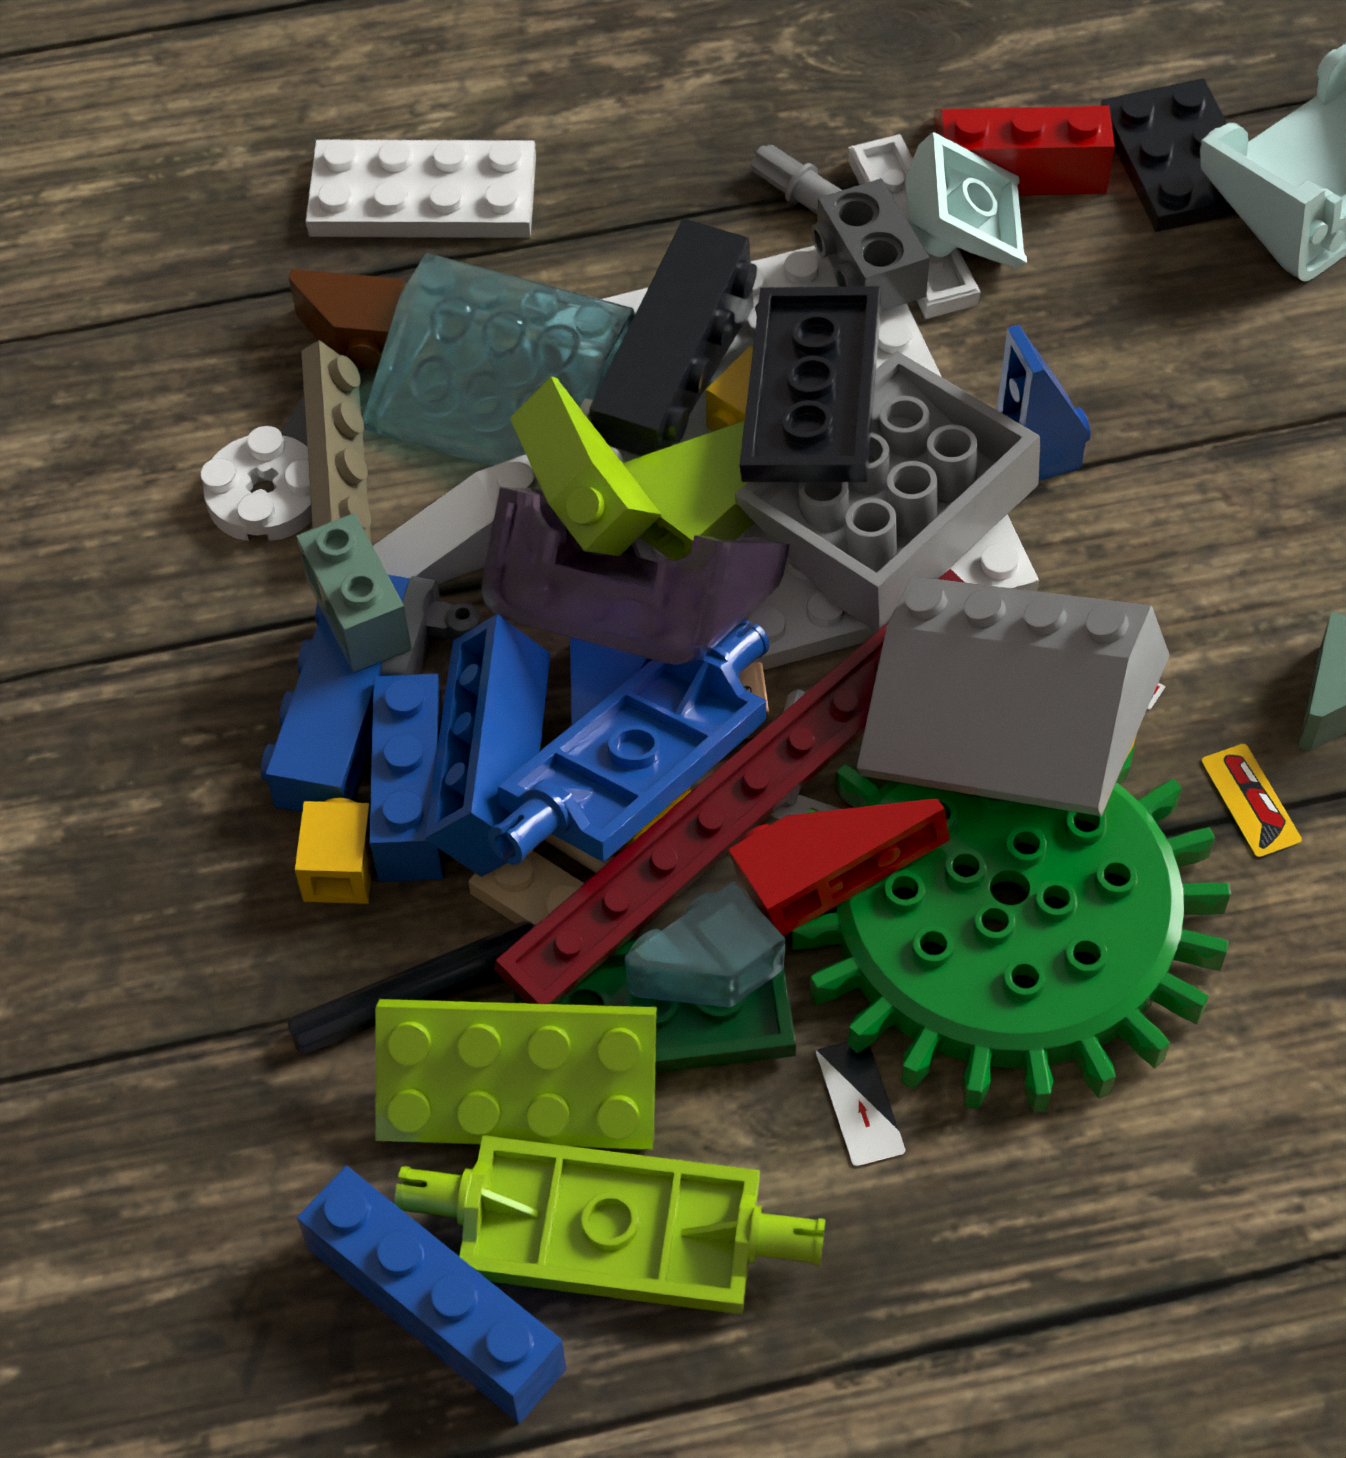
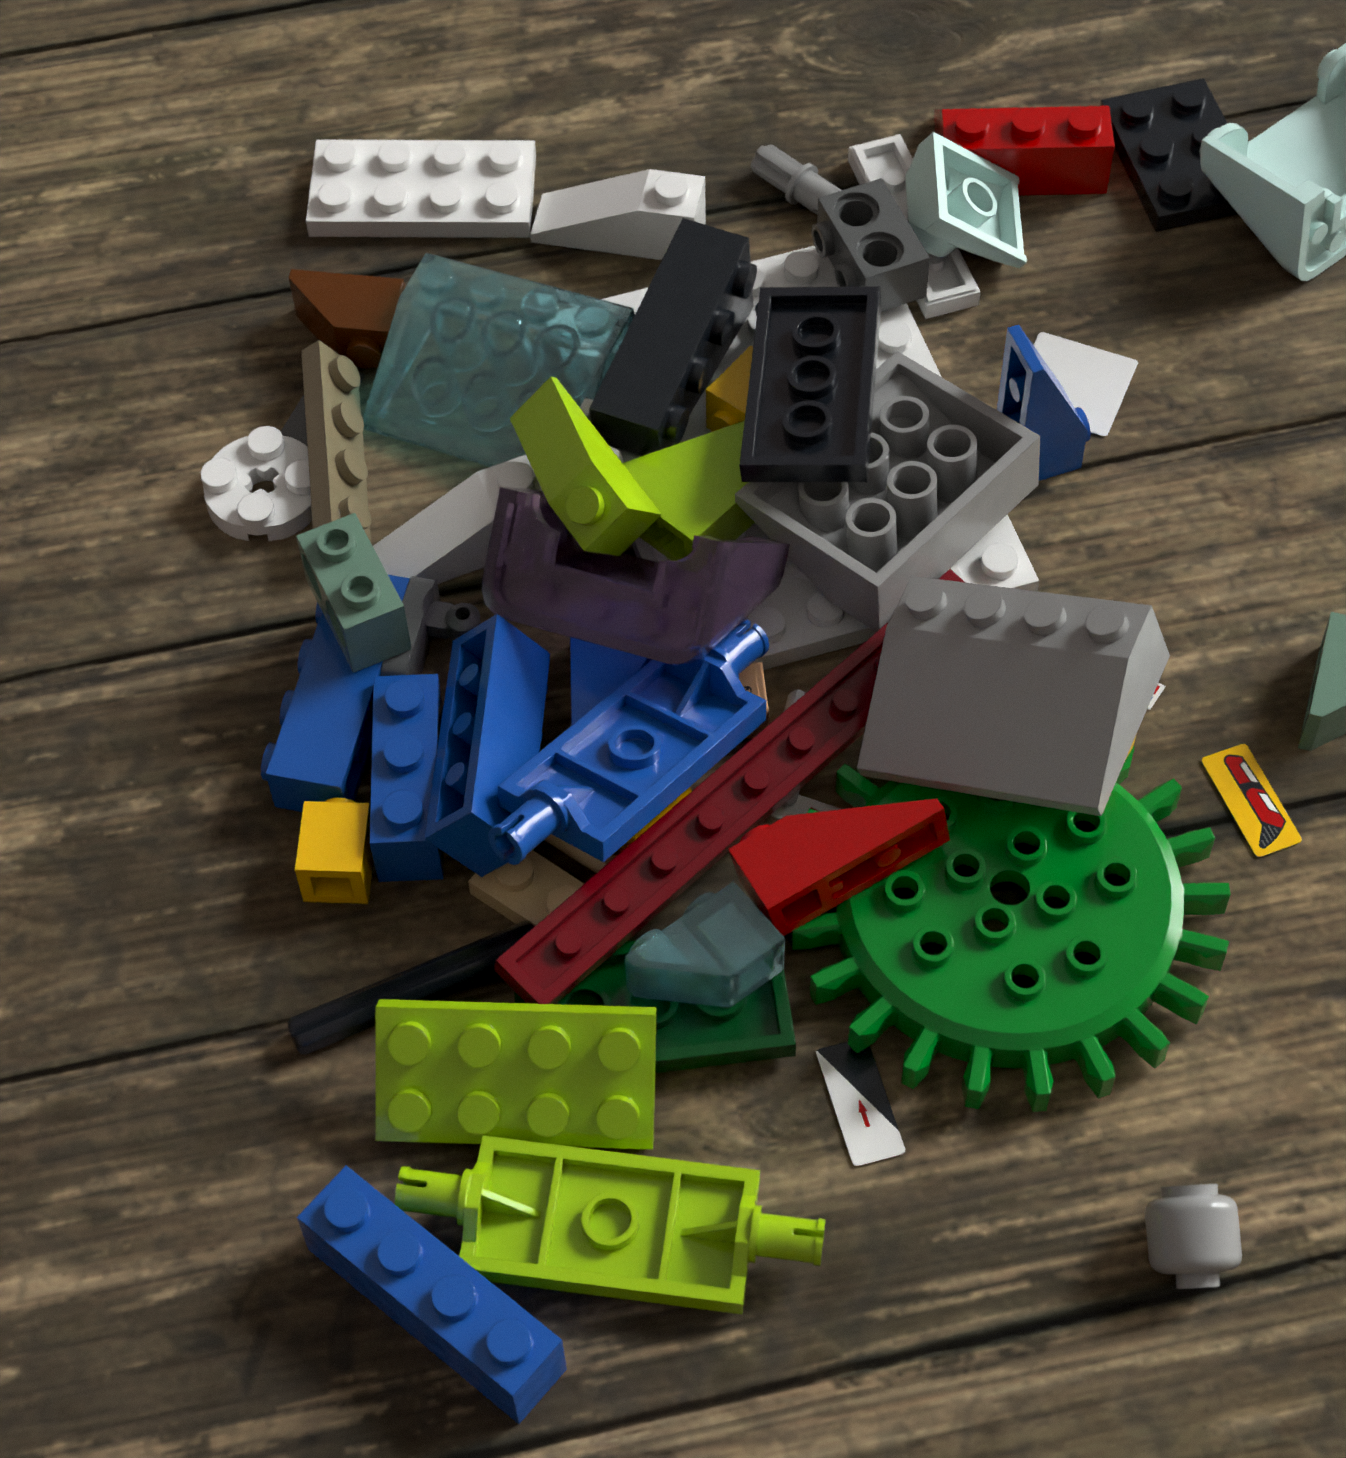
(621, 214): none -> white slope
(1089, 376): none -> white sticker
(1193, 1234): none -> light grey head

